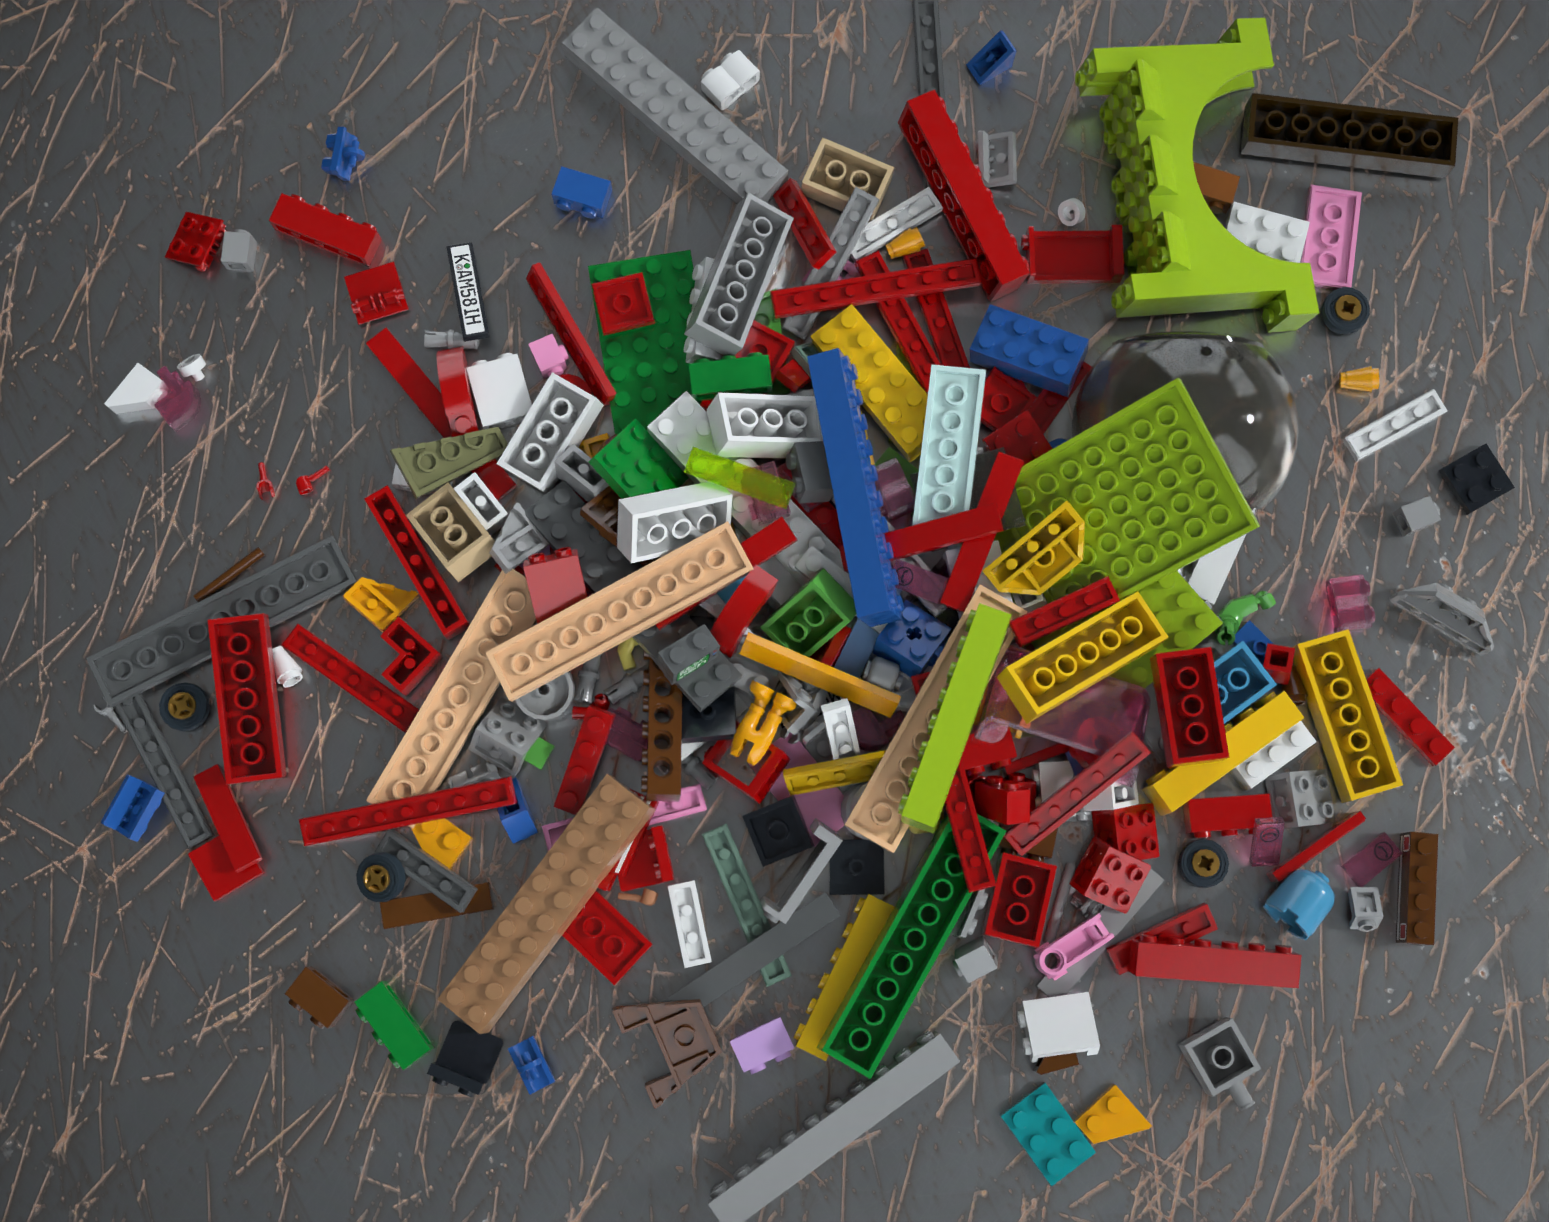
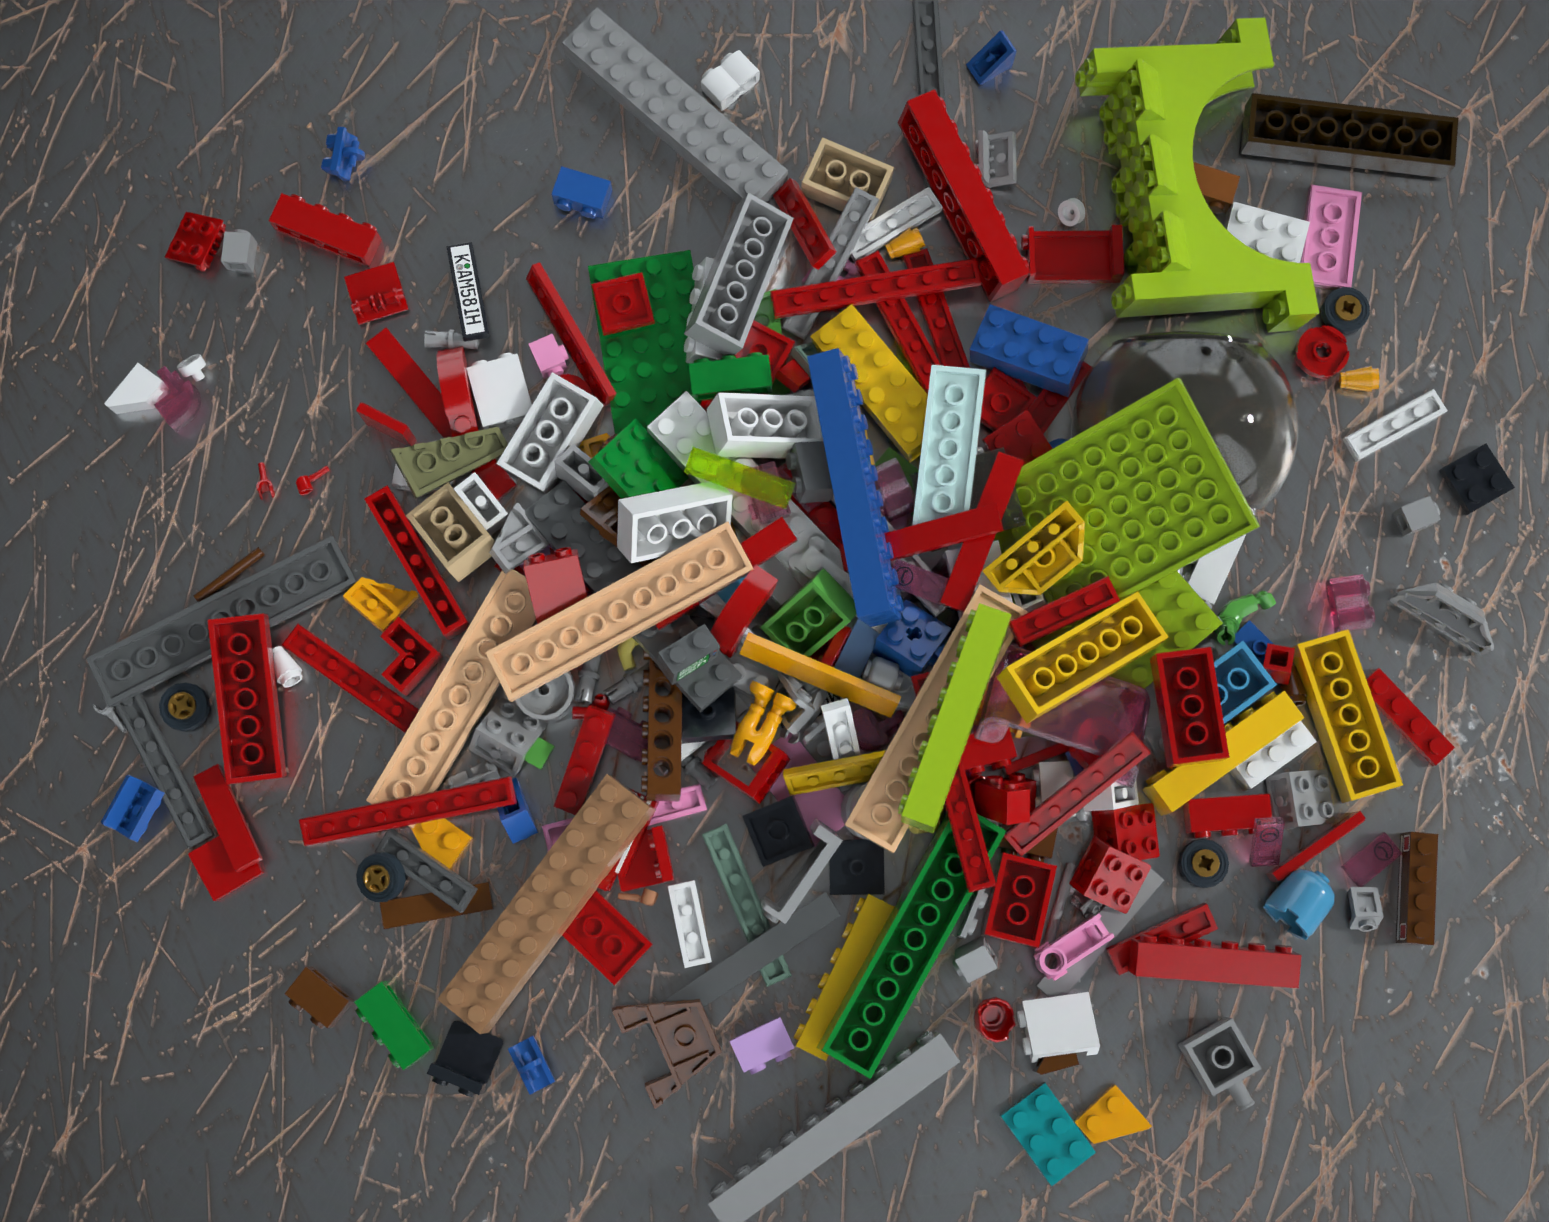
(386, 424): none -> red tile
(994, 1019): none -> red hair
(1318, 366): none -> red plate

